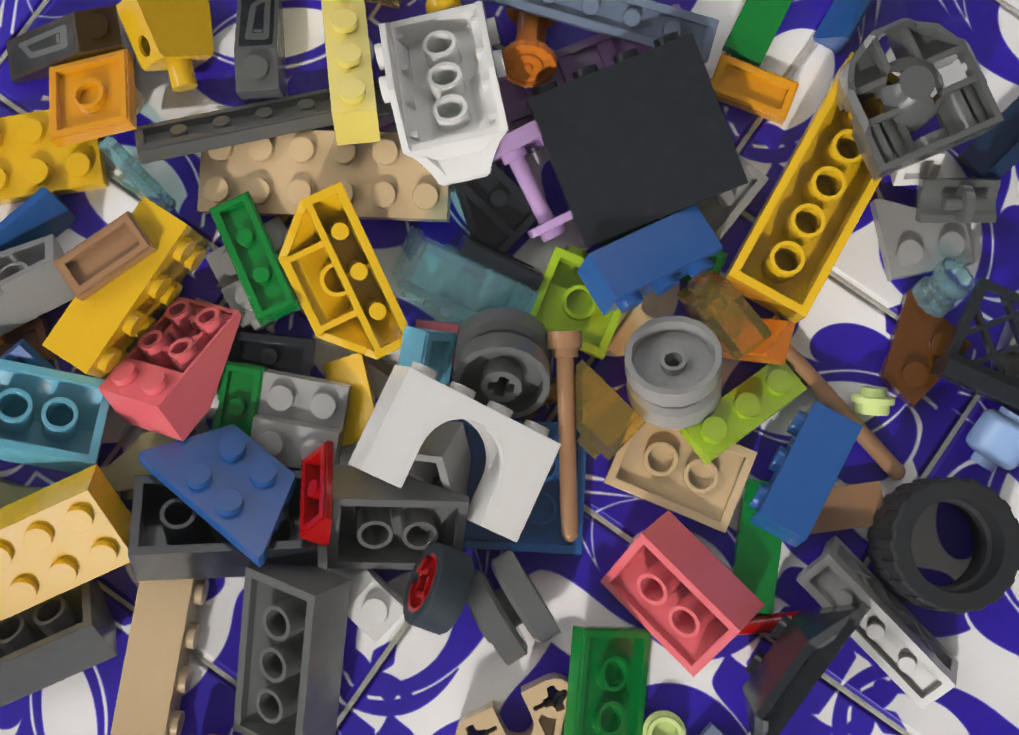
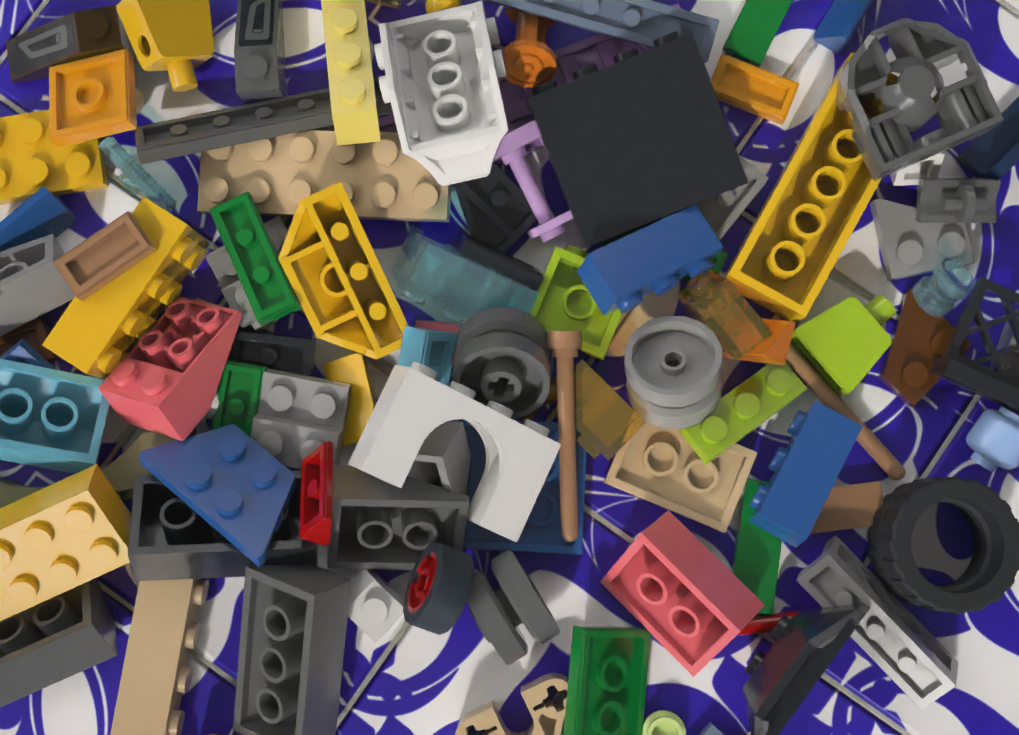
(845, 340): none -> lime torso
(872, 401): yellowish green plate -> none

